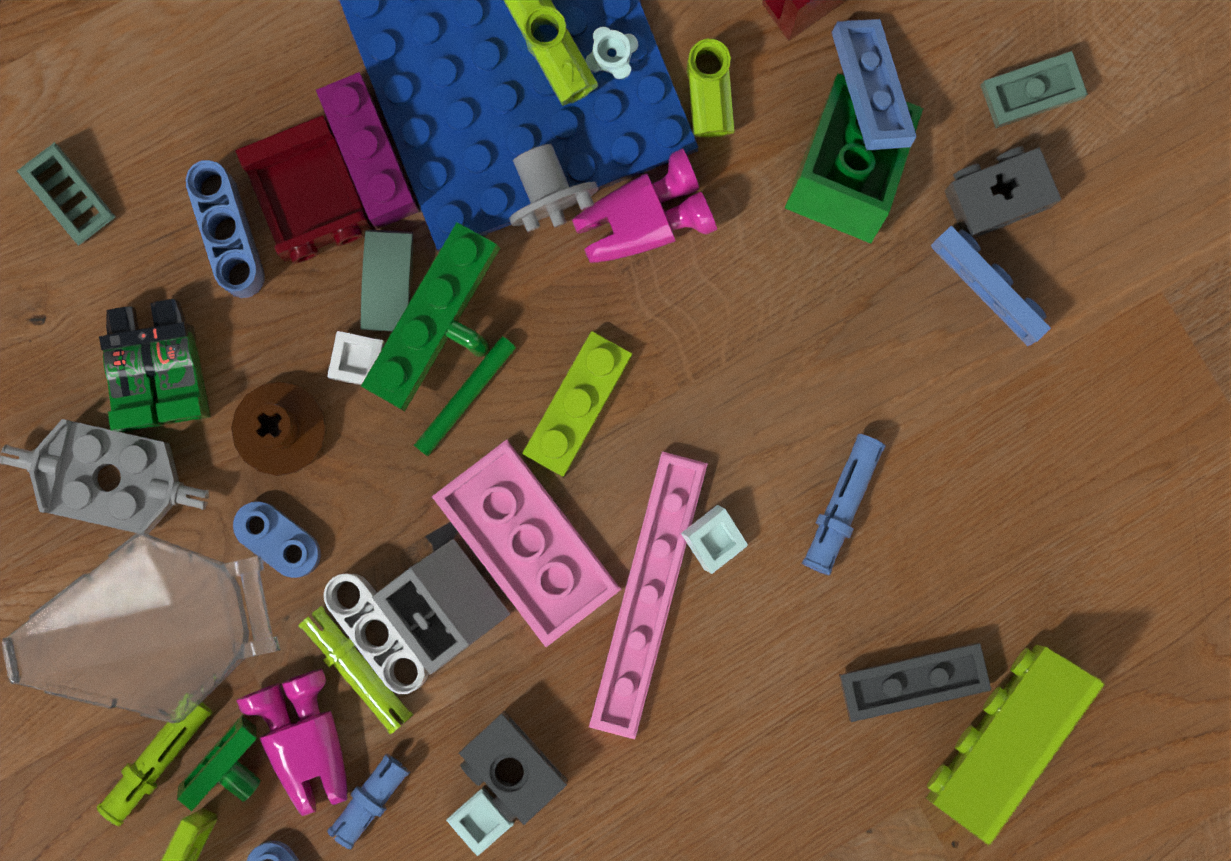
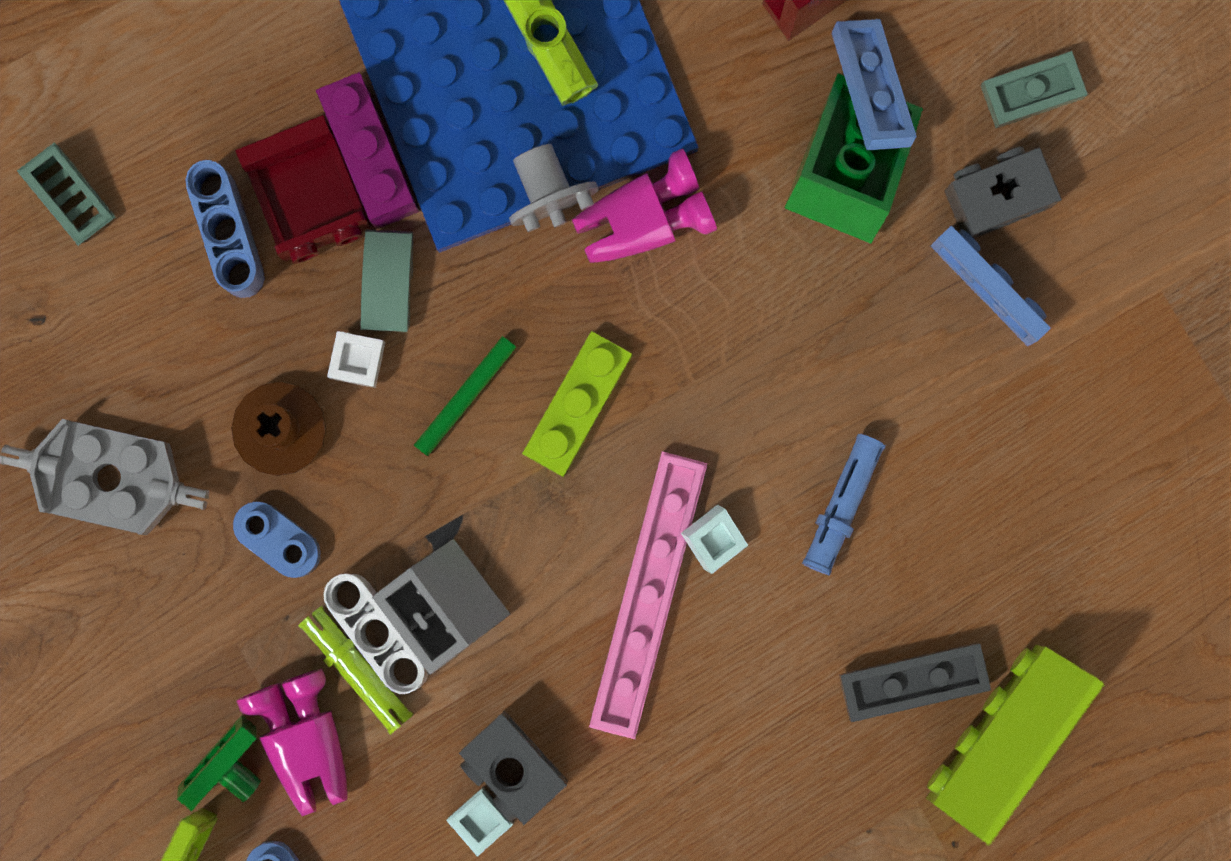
(142, 774): lime pin -> none
(144, 630): clear windscreen -> none
(153, 370): hips -> none
(368, 801): medium blue pin -> none
(433, 318): green plate -> none
(526, 543): bright pink tile -> none
(609, 39): light aqua plate -> none
(710, 93): lime piece -> none

